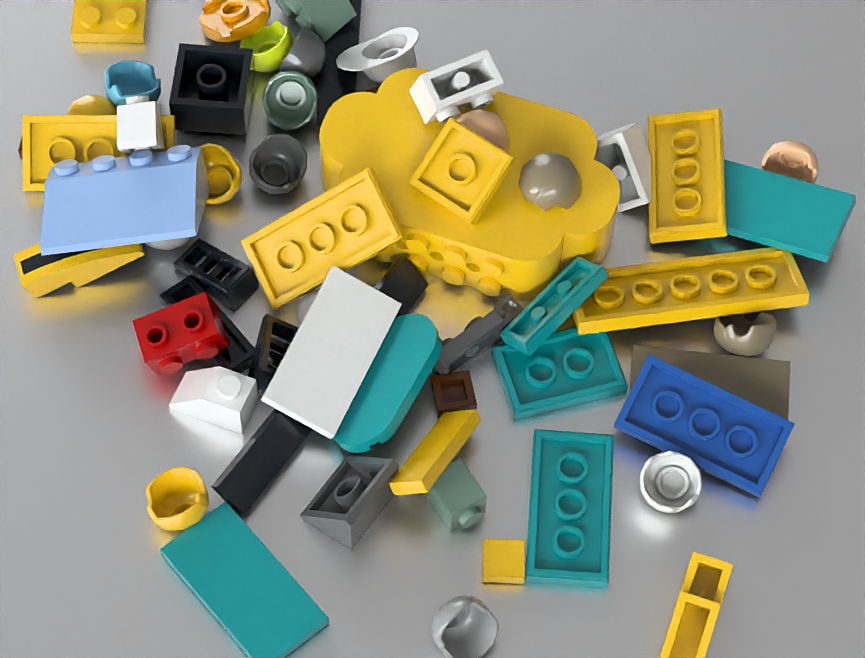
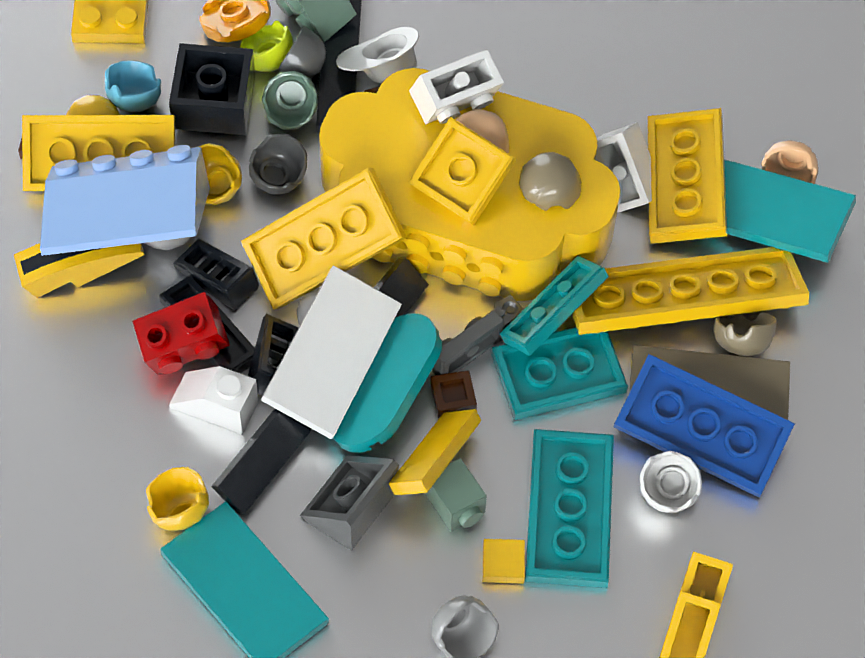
(139, 125): white slope -> none

